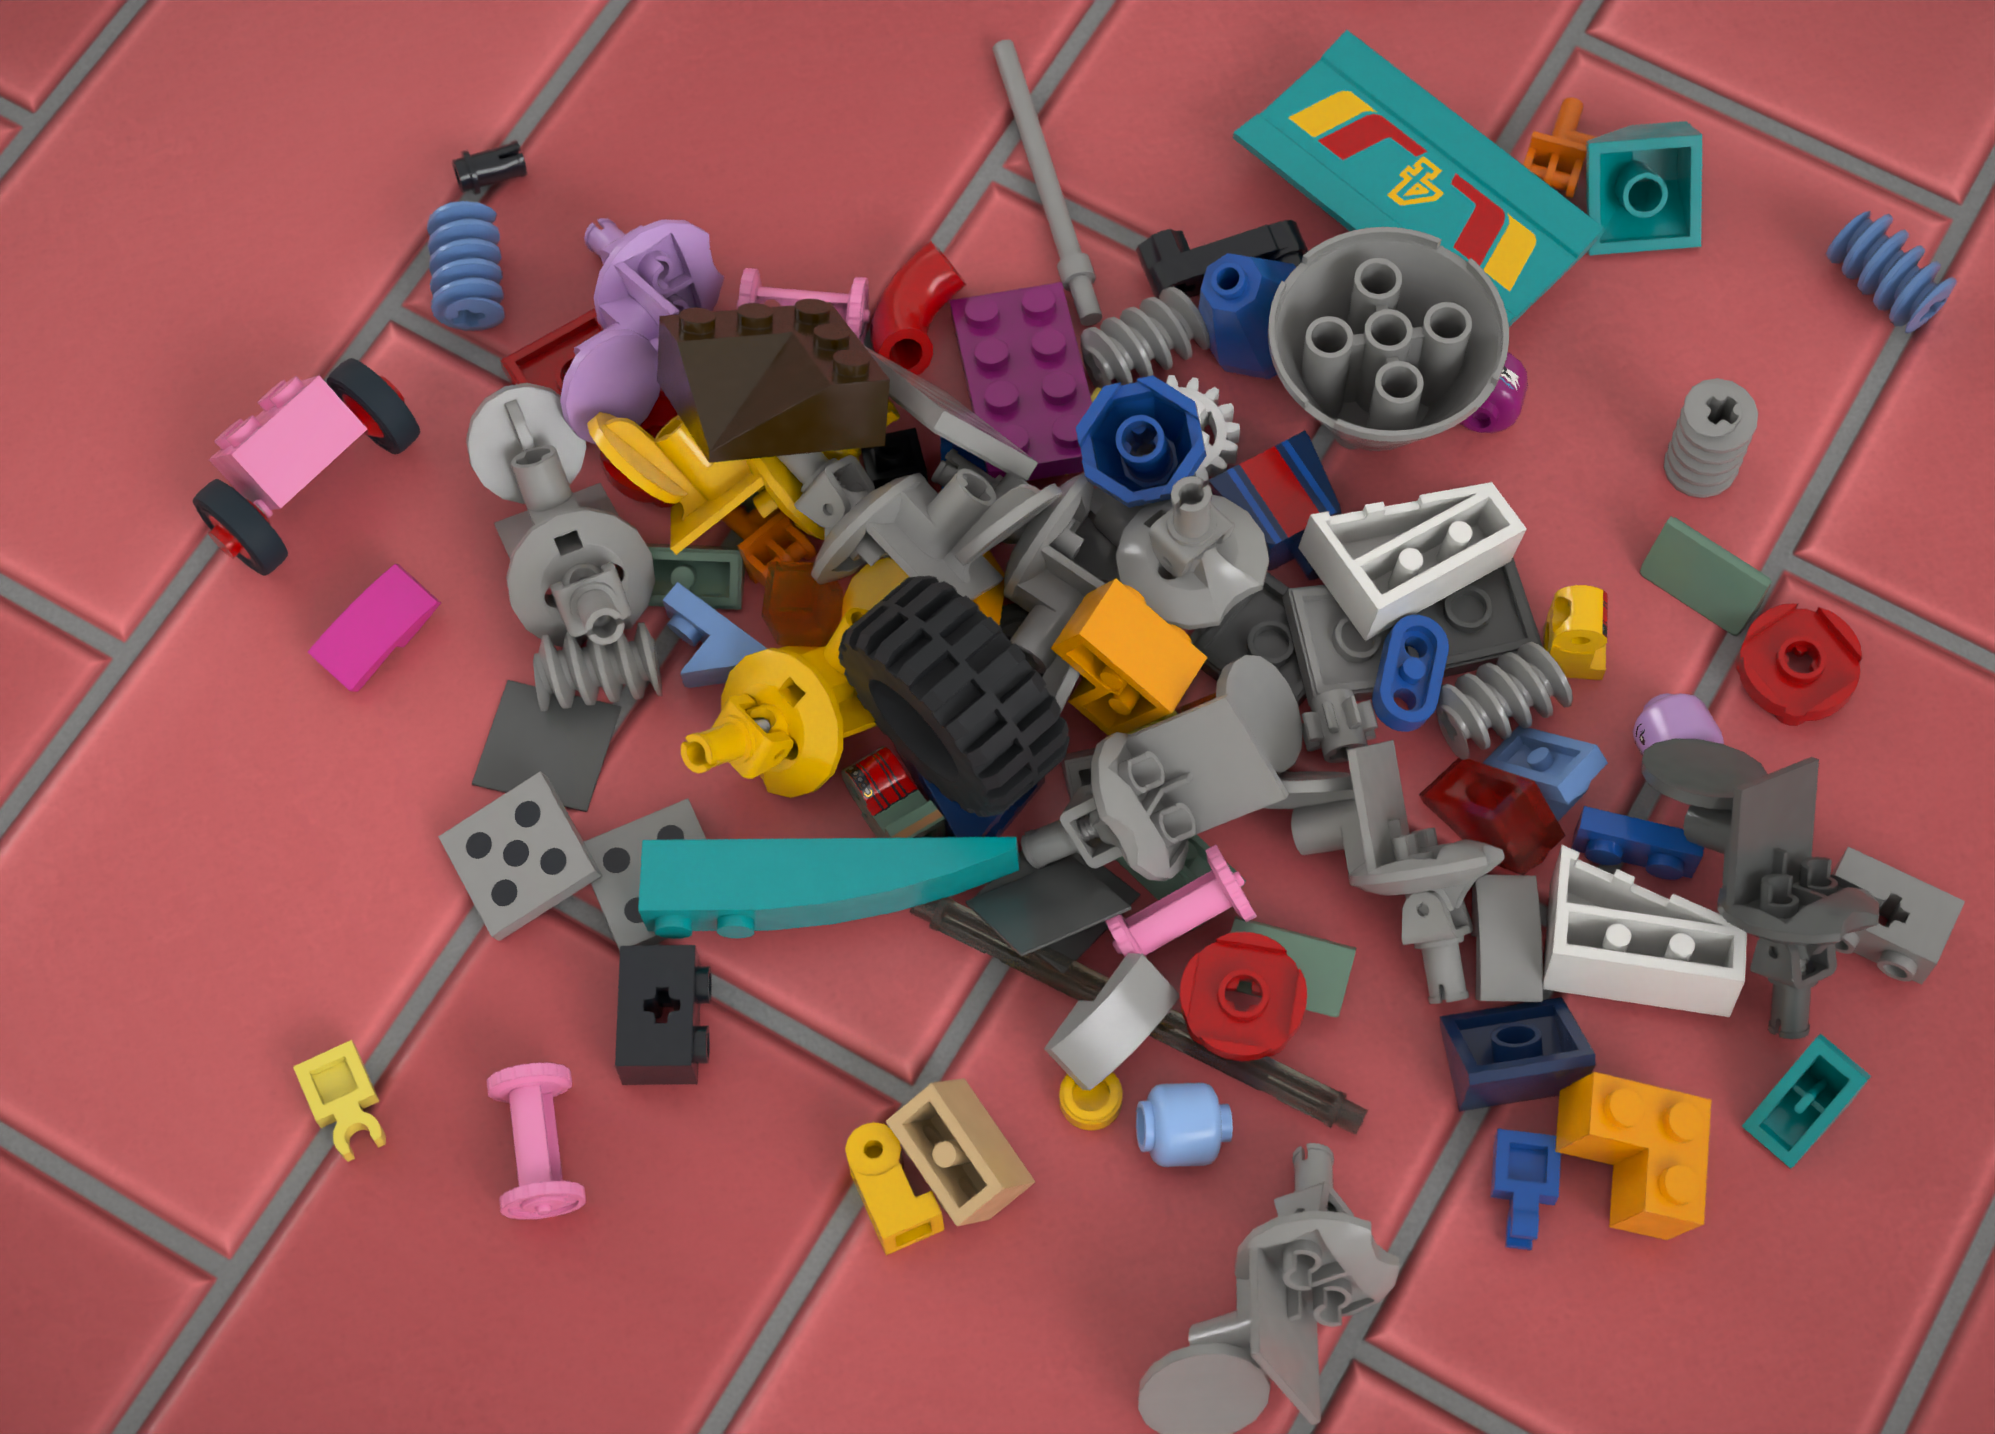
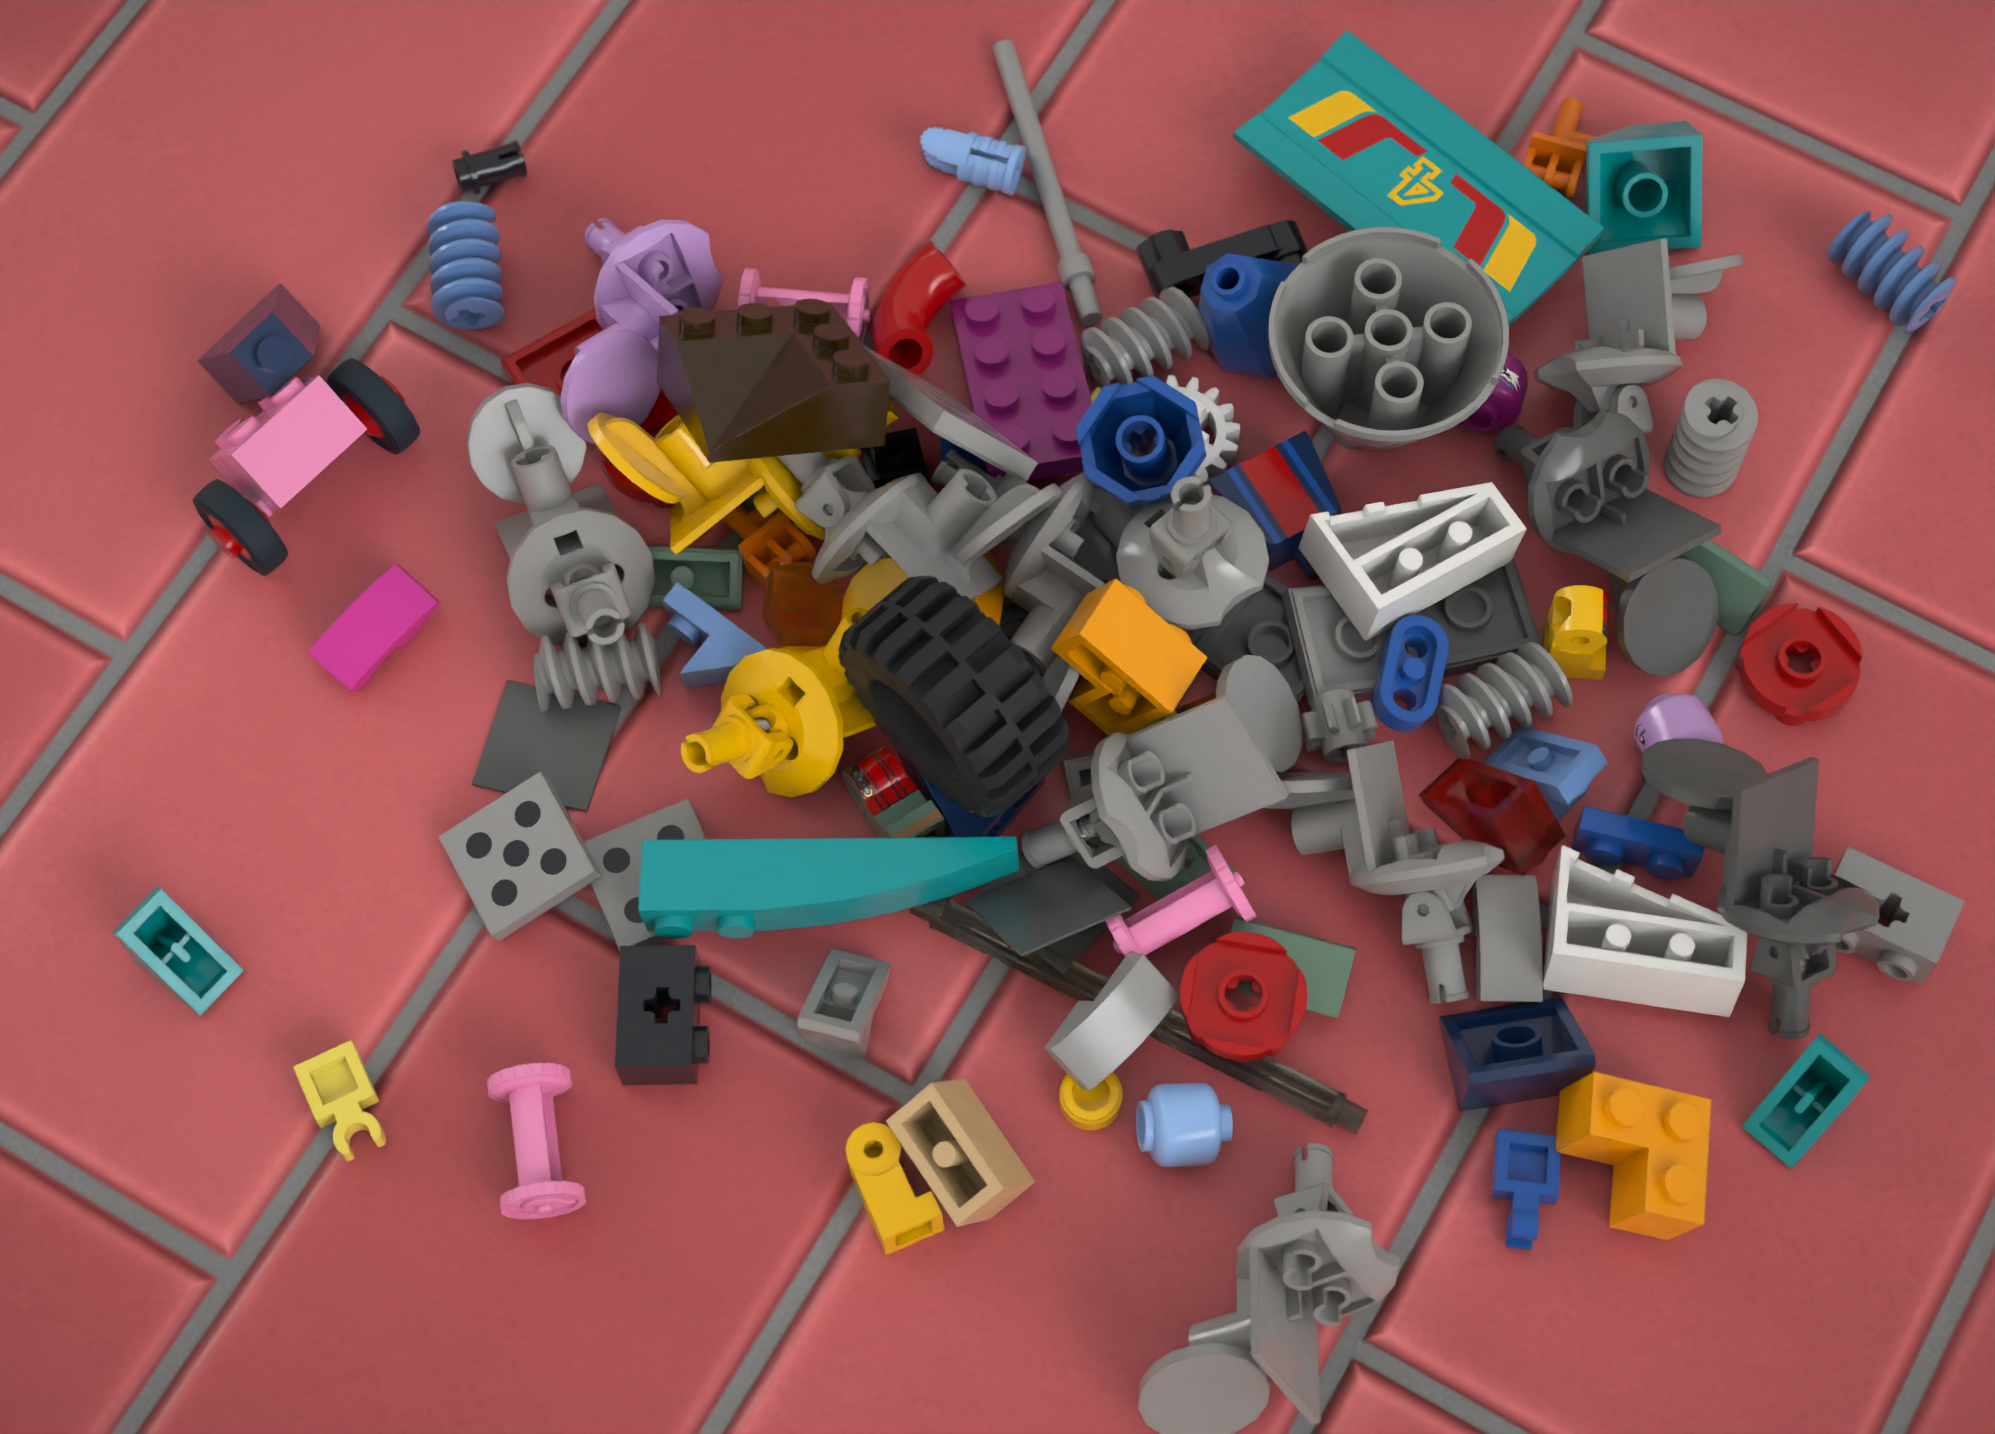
(177, 951): none -> teal slope
(263, 348): none -> slope
(843, 1003): none -> light grey slope
(974, 158): none -> light blue hinge
(1594, 502): none -> dark grey piece
(1633, 321): none -> light grey piece

